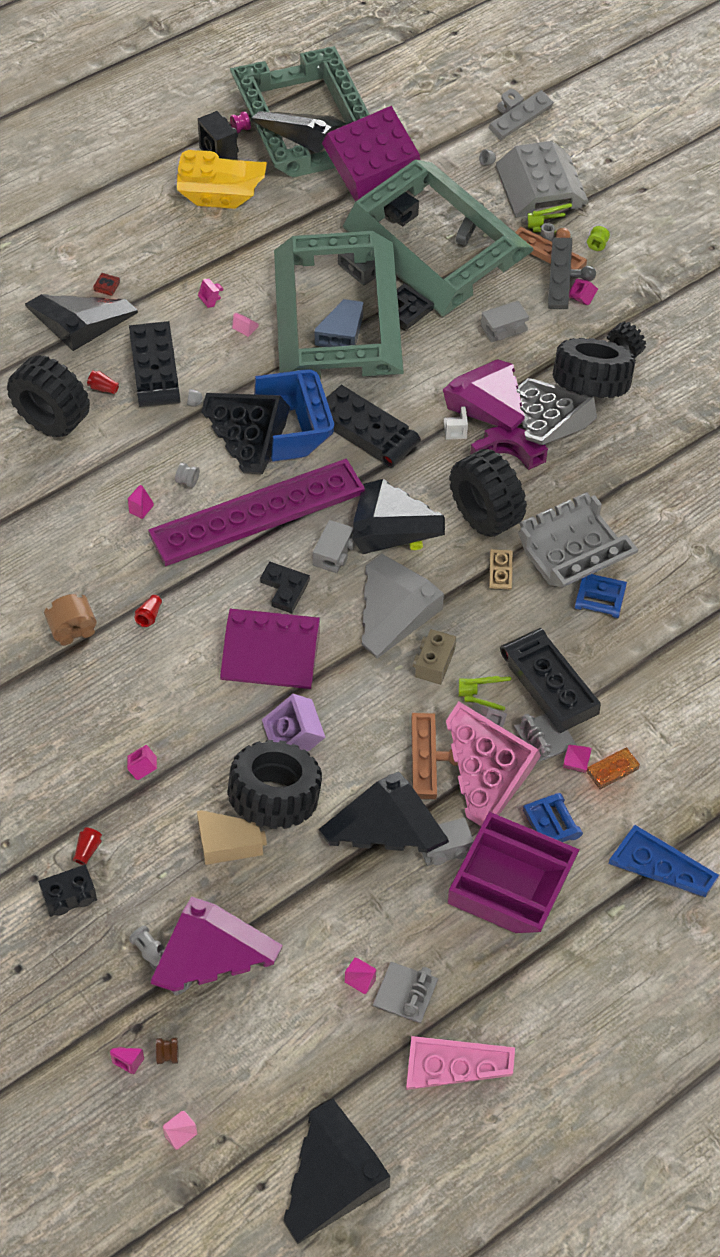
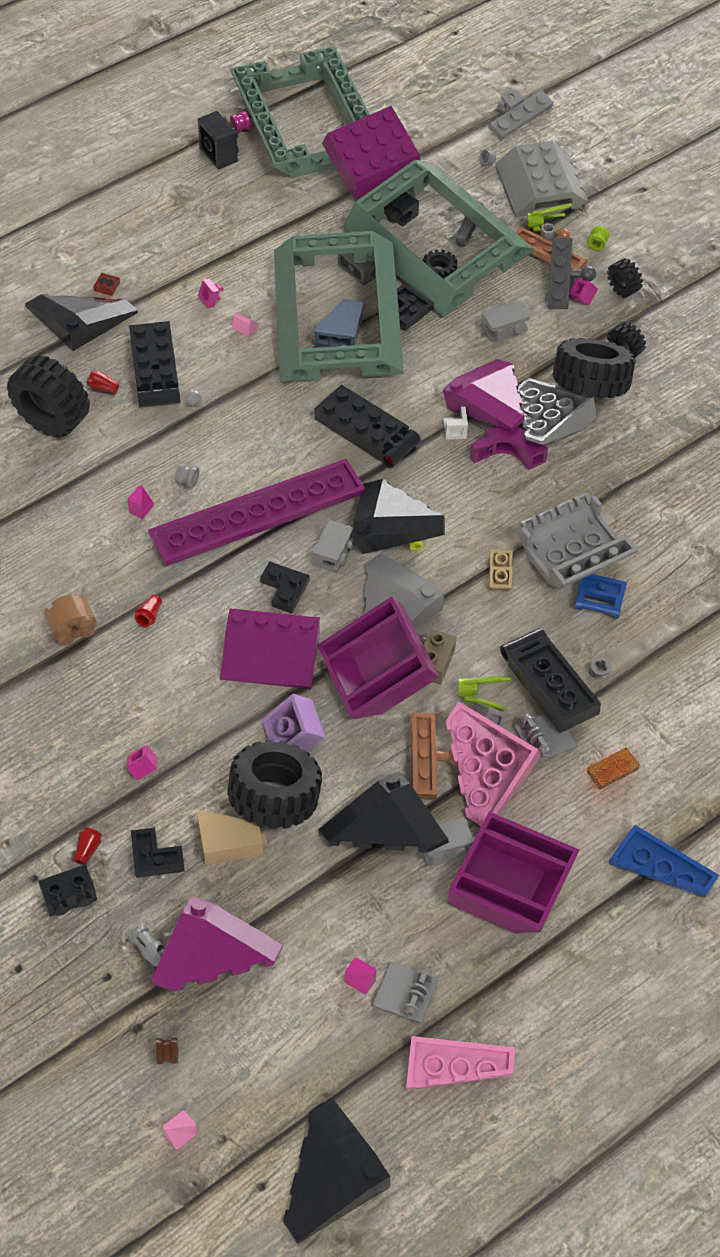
(127, 1058): dark pink slope -> none
(154, 861): none -> black plate
(216, 180): yellow slope -> none
(247, 425): black slope -> none
(302, 129): black slope -> none
(306, 396): blue windscreen -> none
(377, 660): none -> magenta slope
(441, 259): none -> black tyre
(488, 492): black tyre -> none
(544, 821): blue plate -> none
(577, 758): dark pink slope -> none
(603, 662): none -> light grey bush
(625, 277): none -> black tyre

